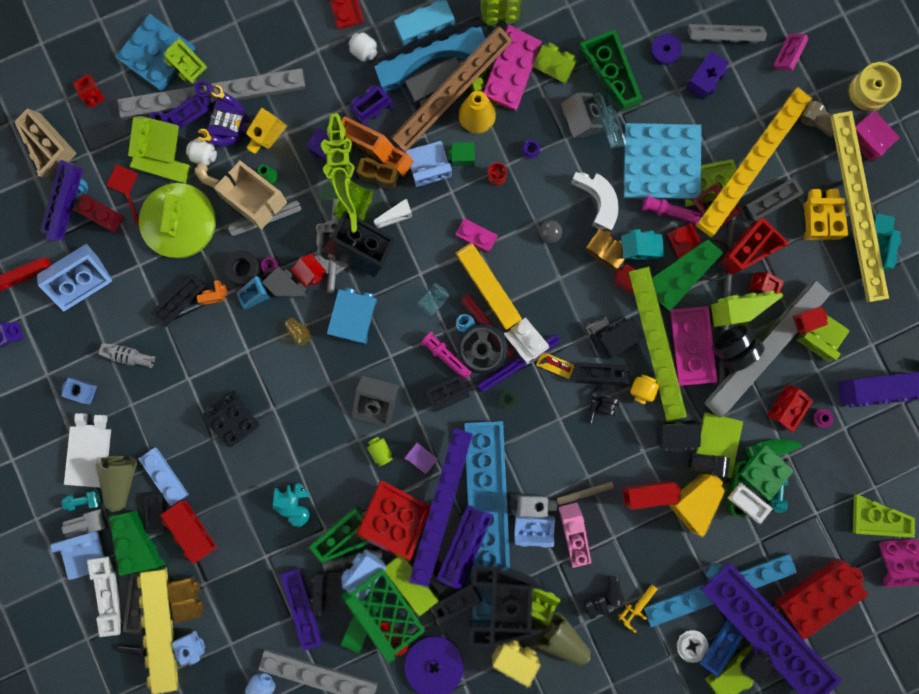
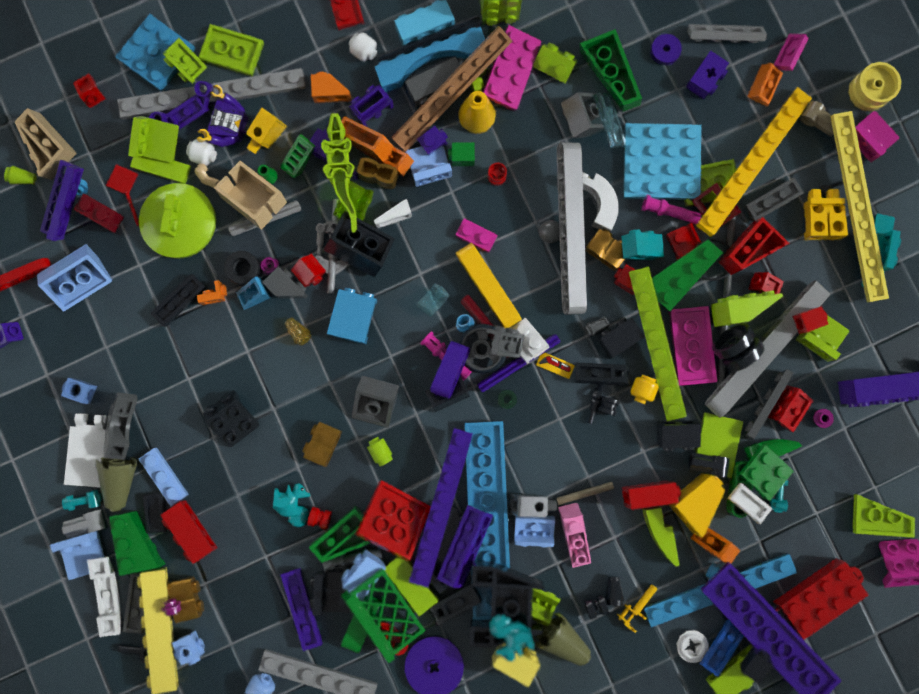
(19, 176): none -> lime cone
(118, 426): none -> dark grey arch
(125, 355): light grey hinge -> none
(171, 607): none -> magenta plate
(231, 50): none -> lime tile
(290, 165): none -> green slope
(319, 518): none -> red wheel
(322, 444): none -> pearl gold brick
(328, 89): none -> orange slope
(421, 458): medium lavender bracket -> none
(433, 140): none -> dark purple bracket
(450, 369): none -> dark purple beam
(506, 341): none -> dark grey bracket
(516, 636): none -> teal animal
(531, 143): dark purple plate -> none
(571, 228): none -> light grey beam
(662, 534): none -> lime slope
(717, 546): none -> orange slope
(764, 410): none -> dark grey plate
(765, 84): none -> orange slope

